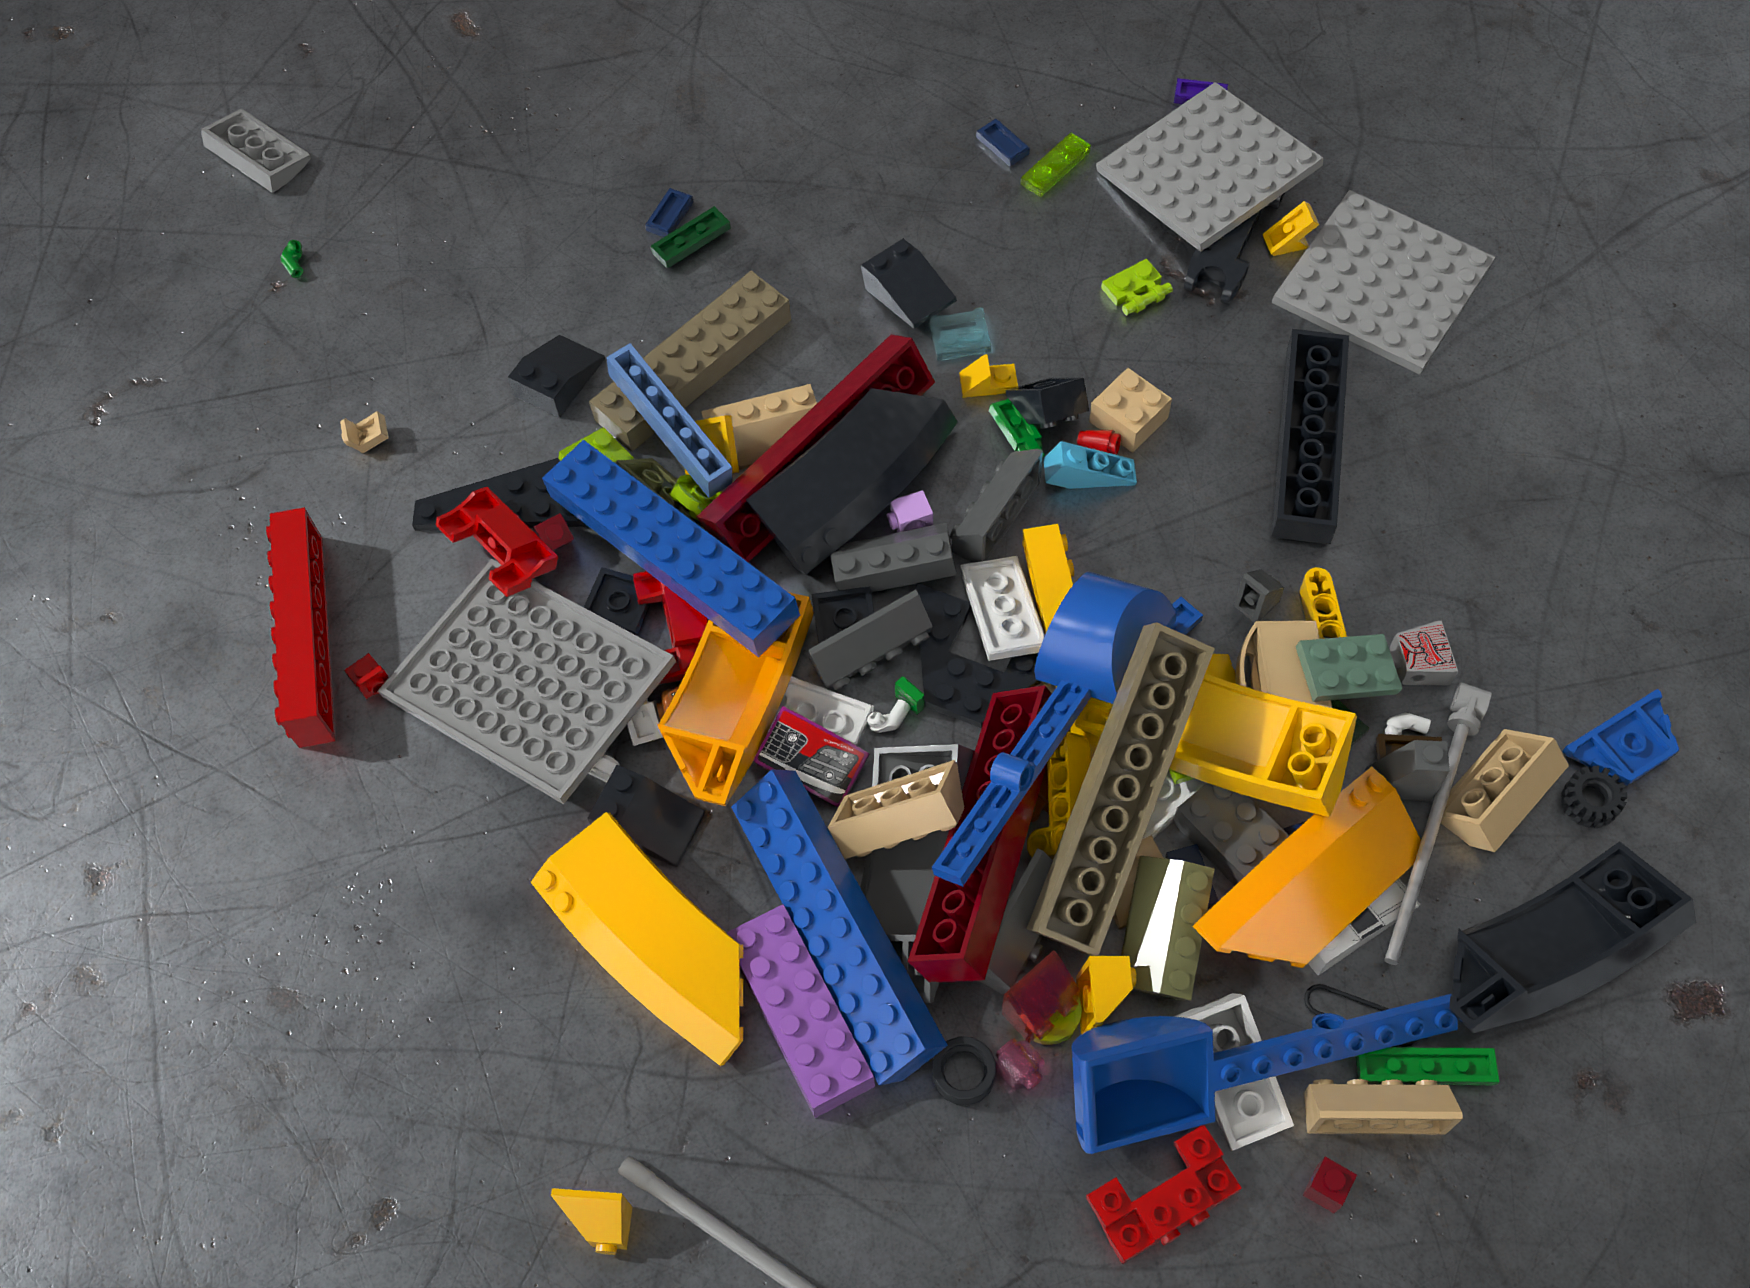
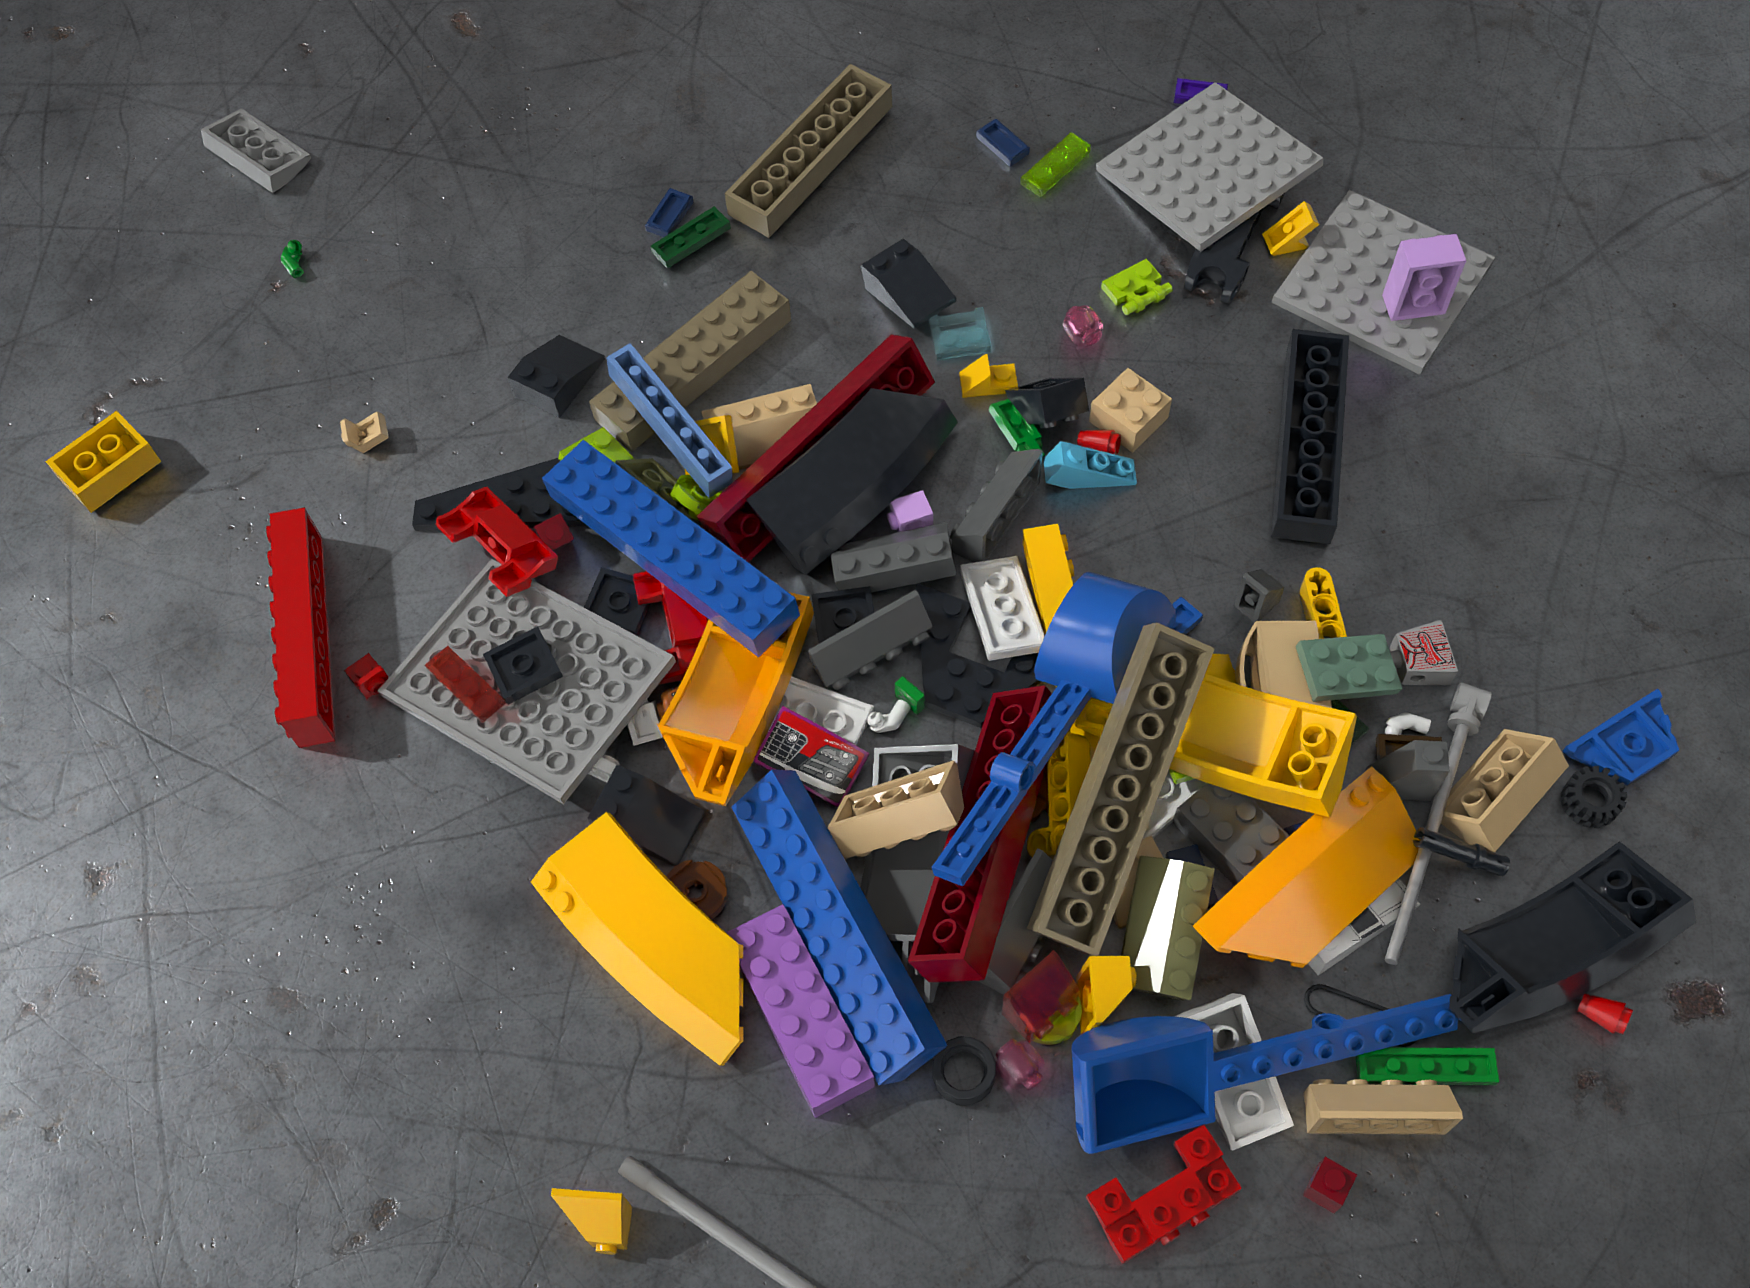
(103, 461): none -> yellow brick
(465, 684): none -> clear red plate
(522, 665): none -> black plate
(706, 875): none -> reddish brown plate
(808, 150): none -> dark tan brick
(1083, 325): none -> clear pink head
(1423, 277): none -> lavender brick
(1473, 855): none -> black pin
(1606, 1012): none -> red cone

